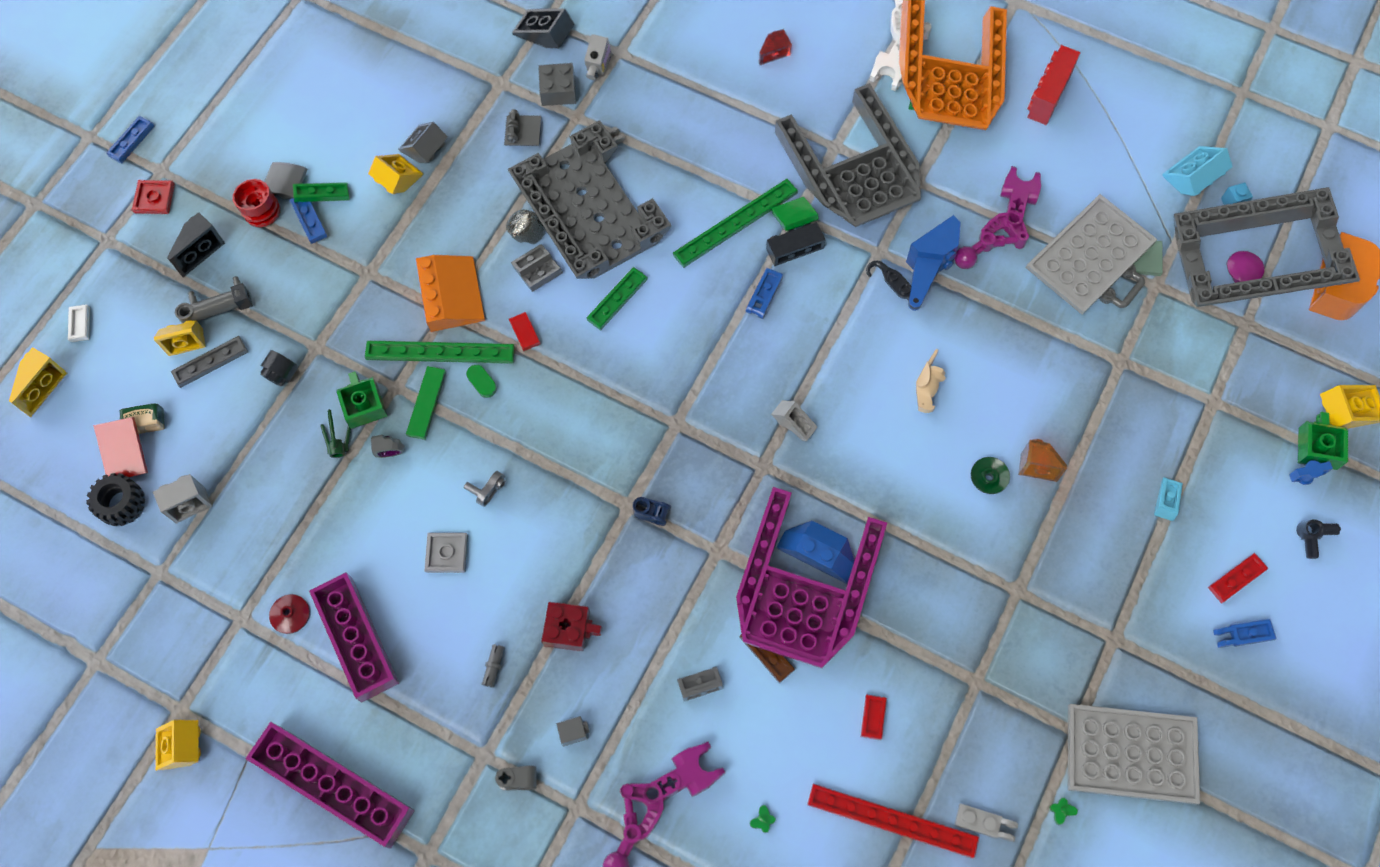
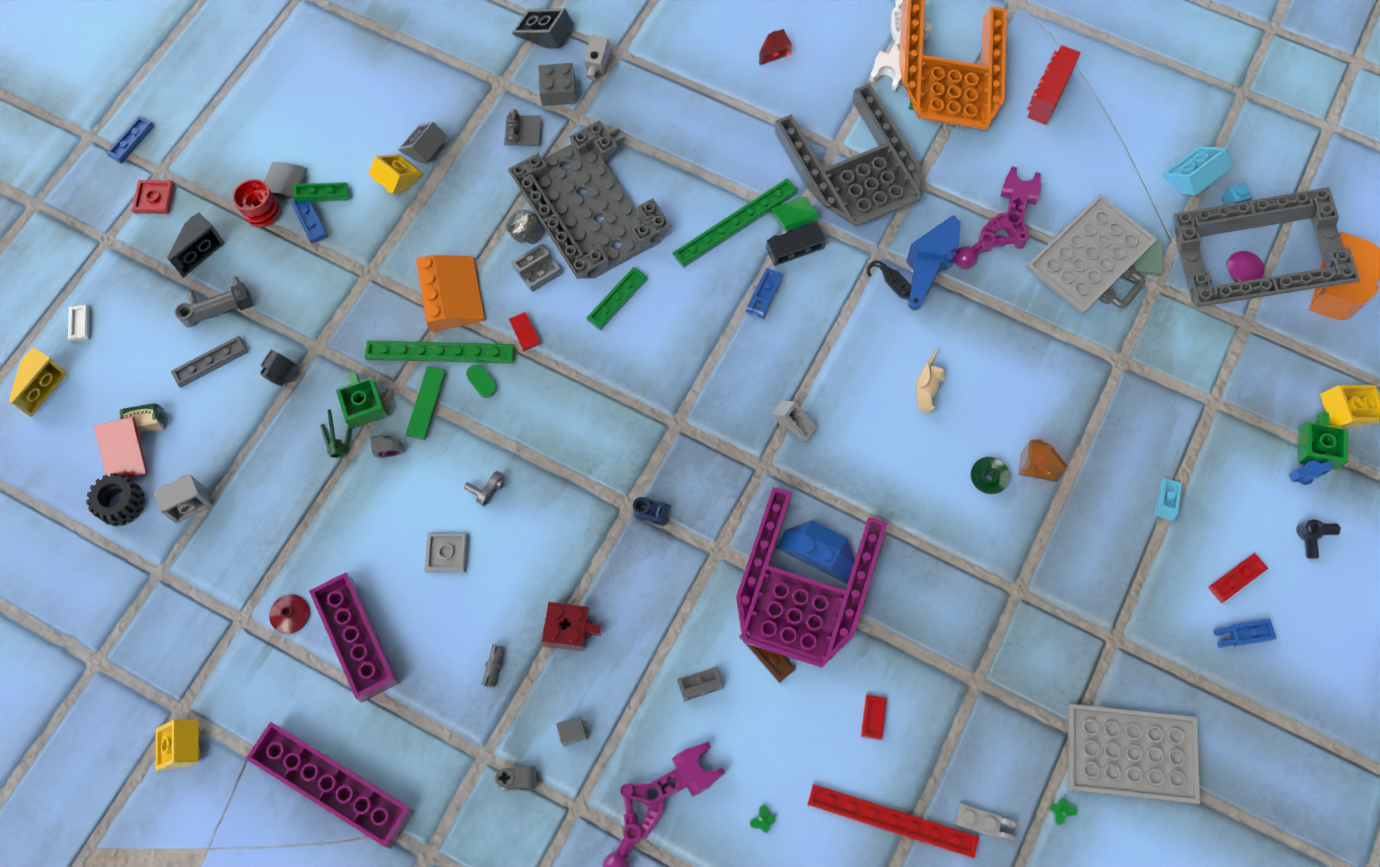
(180, 338): yellow slope -> none

